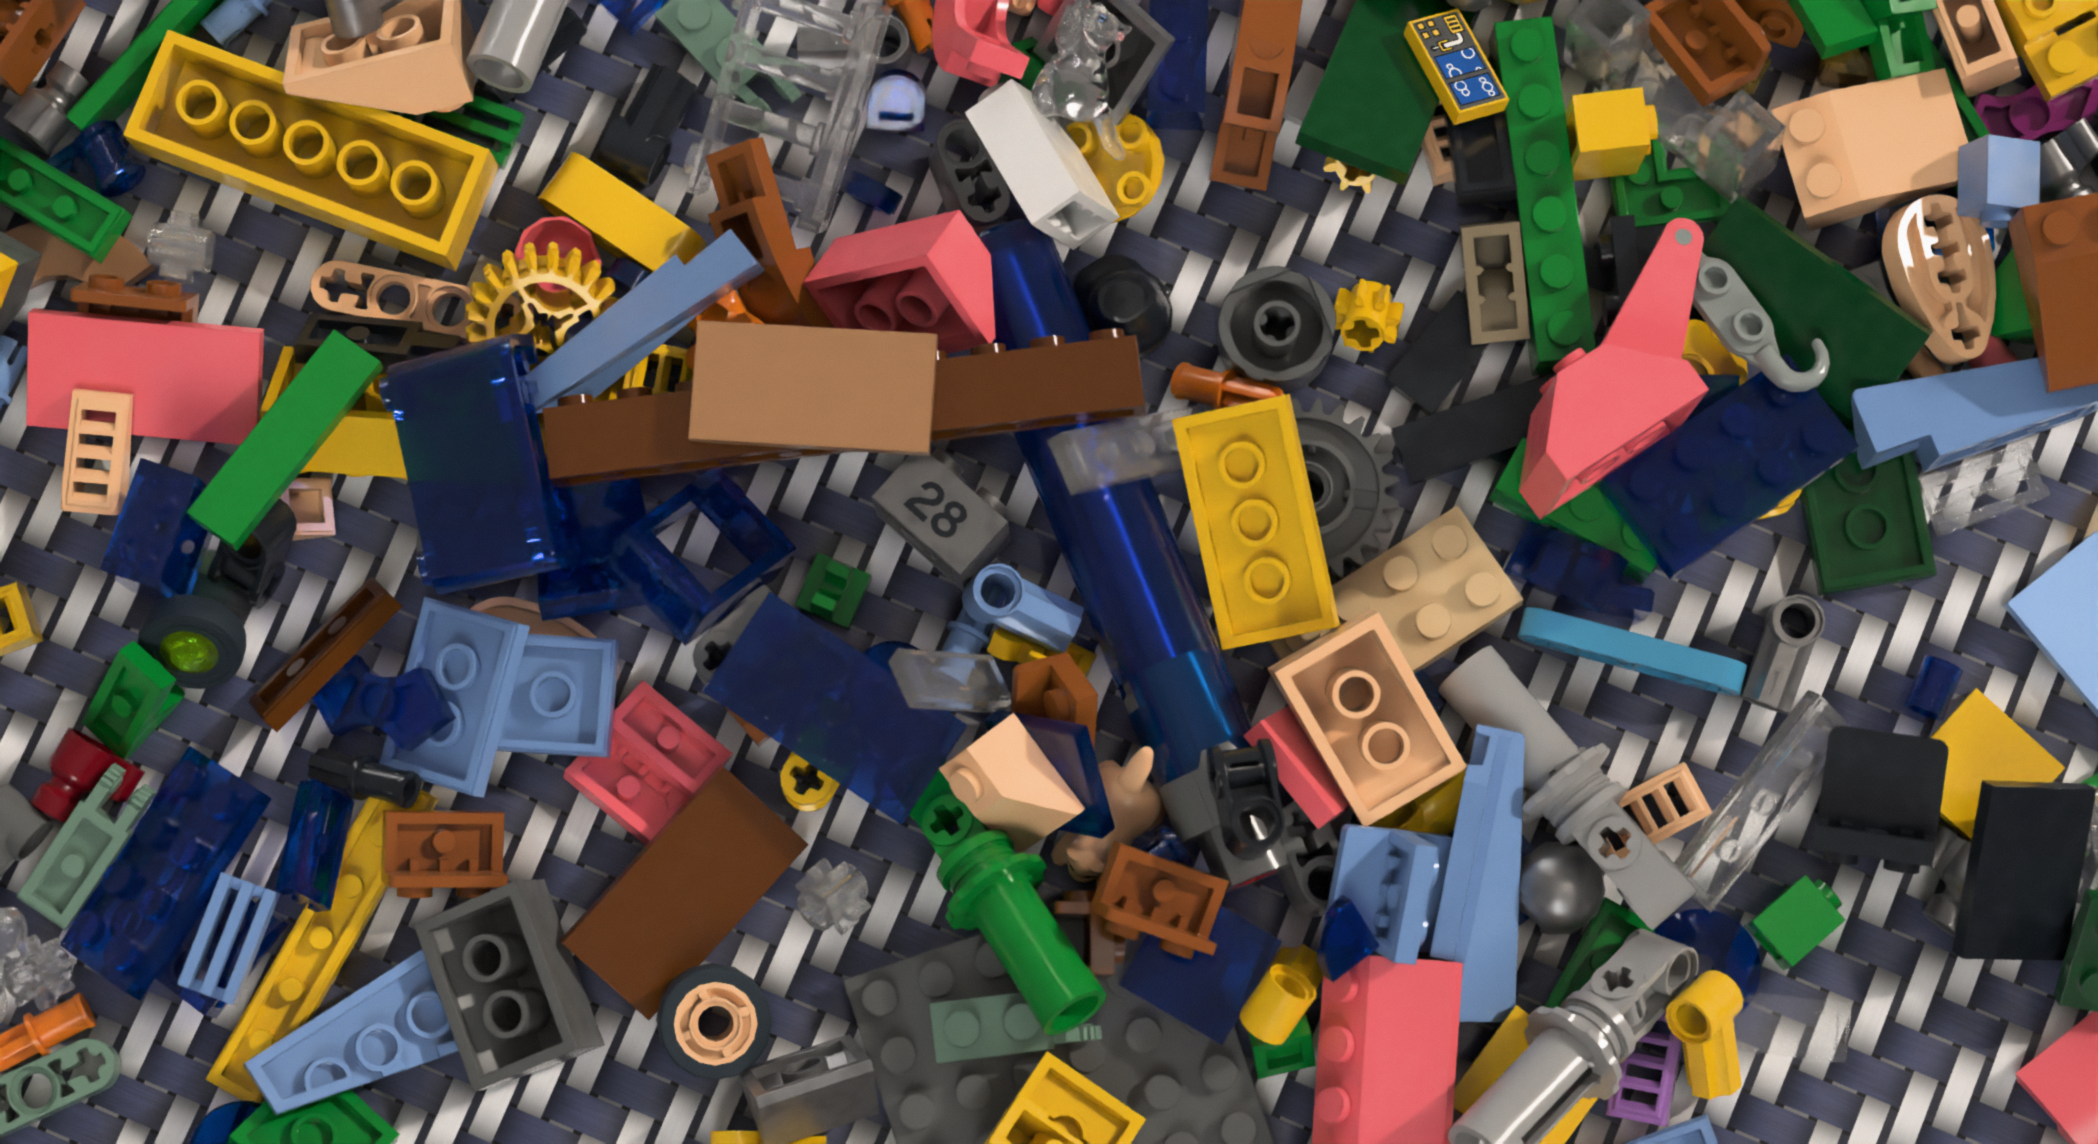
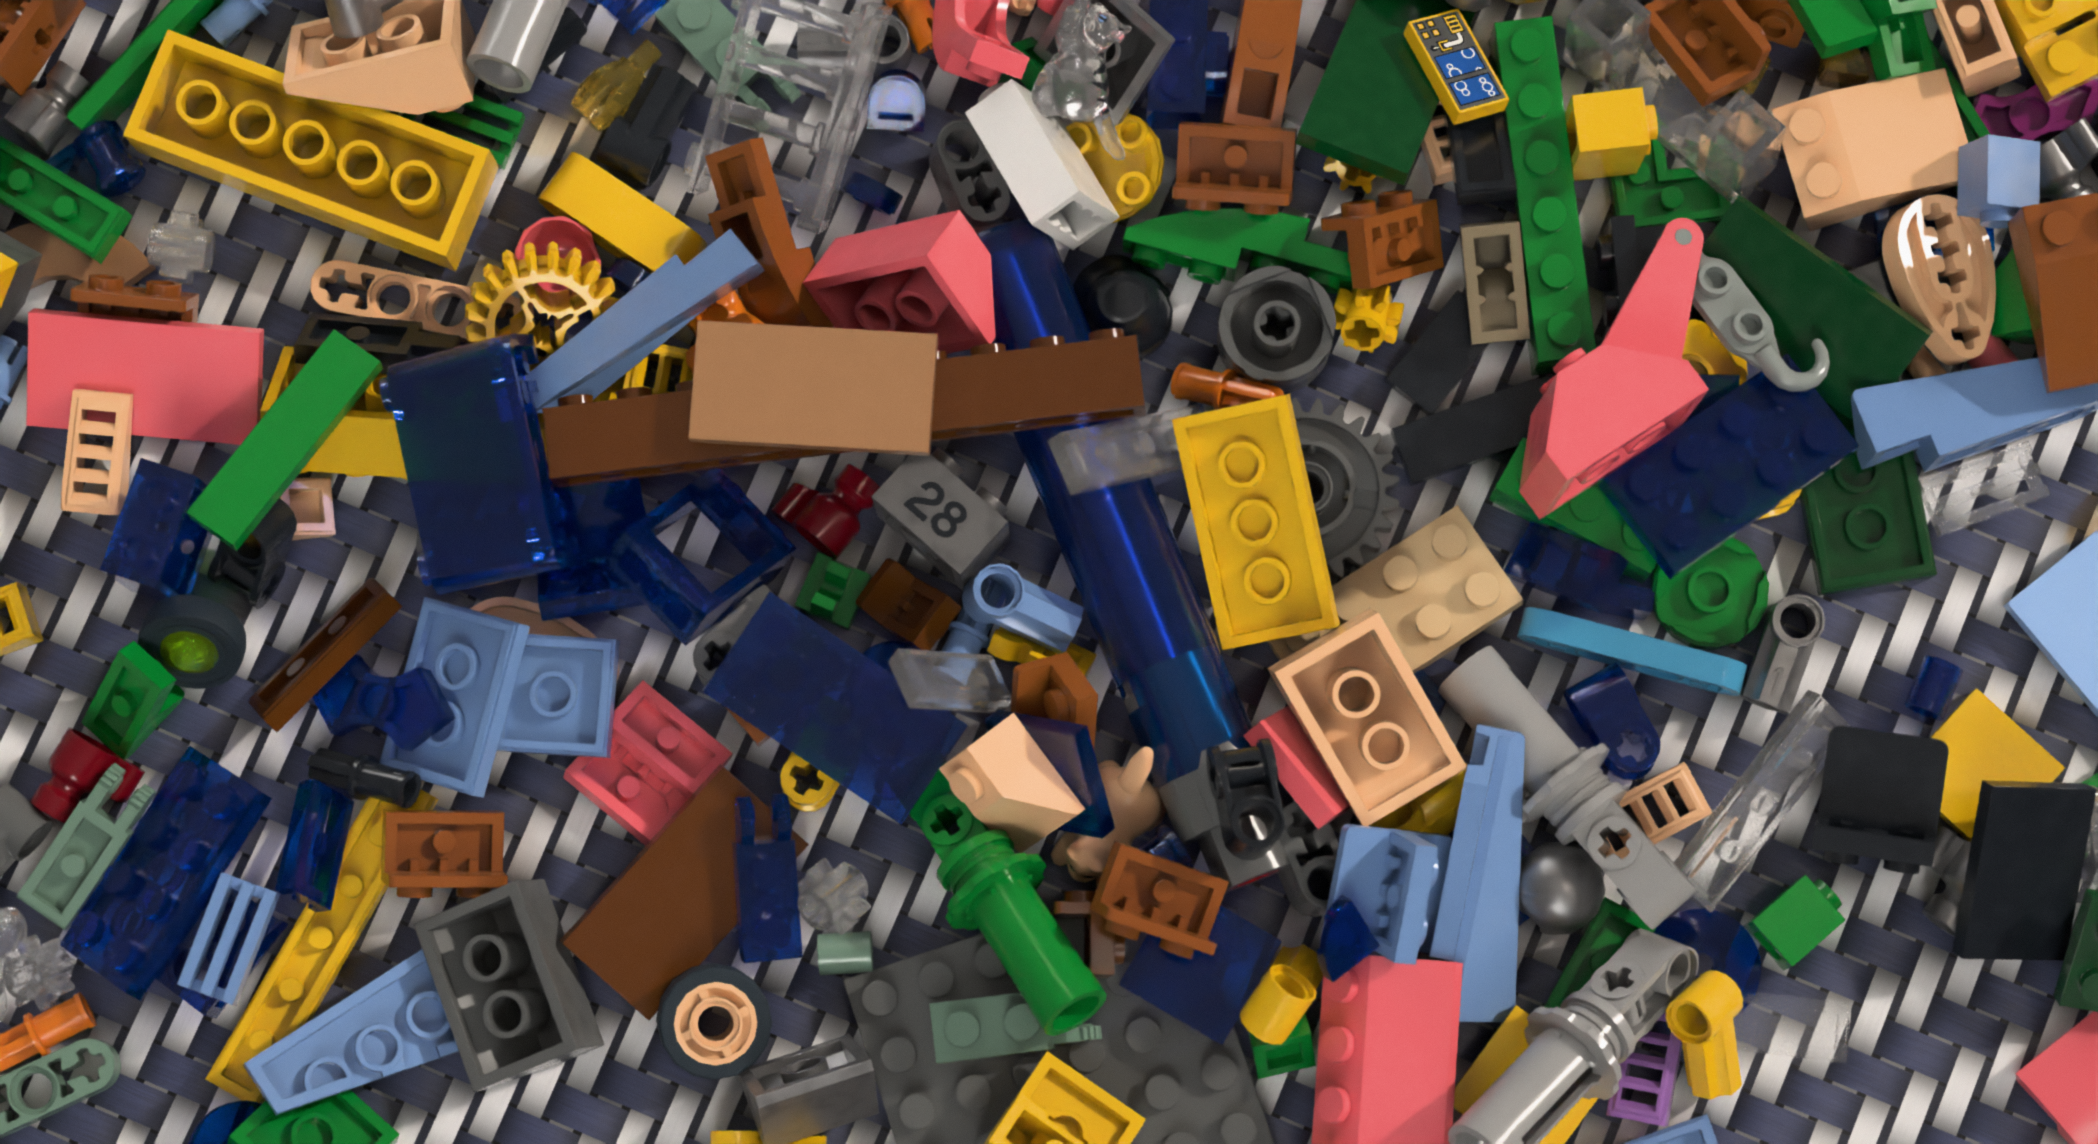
(613, 87): none -> clear yellow piece
(766, 885): none -> clear blue hinge
(830, 518): none -> dark red piece
(845, 953): none -> sand green hinge
(907, 606): none -> reddish brown bracket
(1217, 63): none -> clear blue tile
(1217, 240): none -> green slope
(1235, 166): none -> dark orange bracket
(1389, 237): none -> dark orange bracket
(1610, 712): none -> clear blue piece
(1714, 598): none -> green tile

